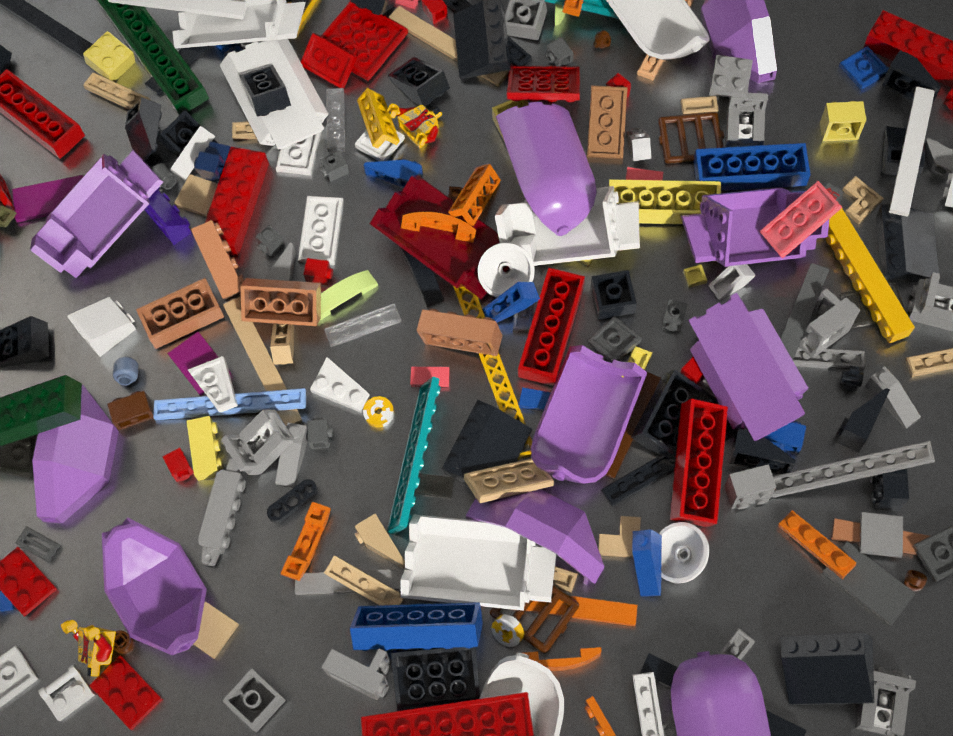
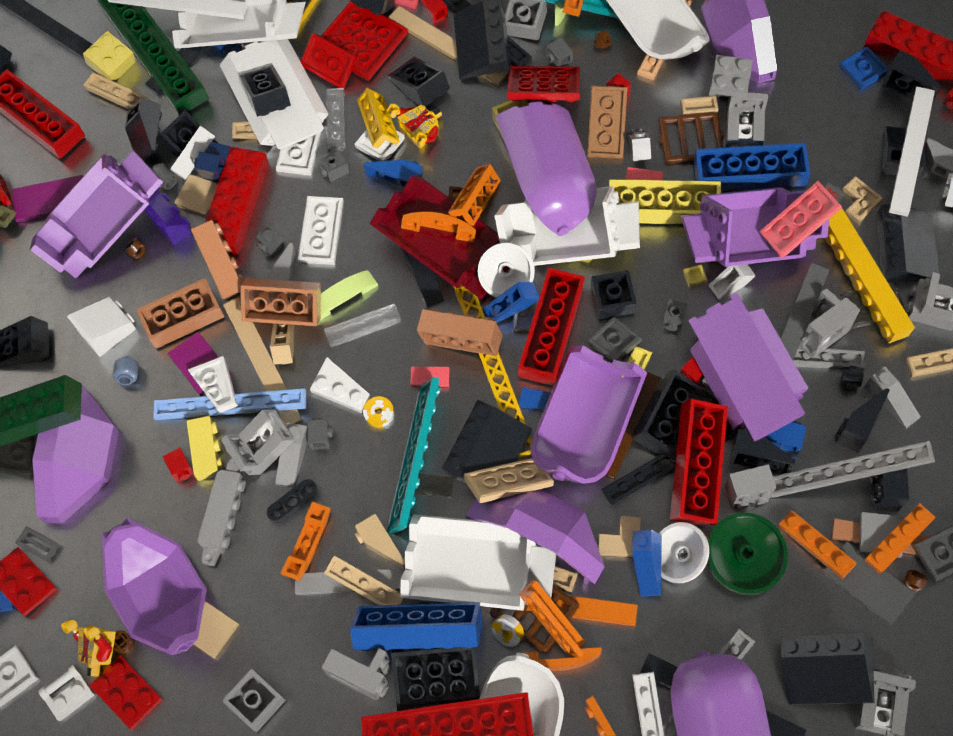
(130, 410): reddish brown brick -> none
(133, 247): none -> reddish brown tile
(317, 271): red brick -> none
(552, 619): none -> orange fence
(747, 553): none -> dark green dish
(842, 121): light yellow brick -> none
(899, 538): none -> orange plate

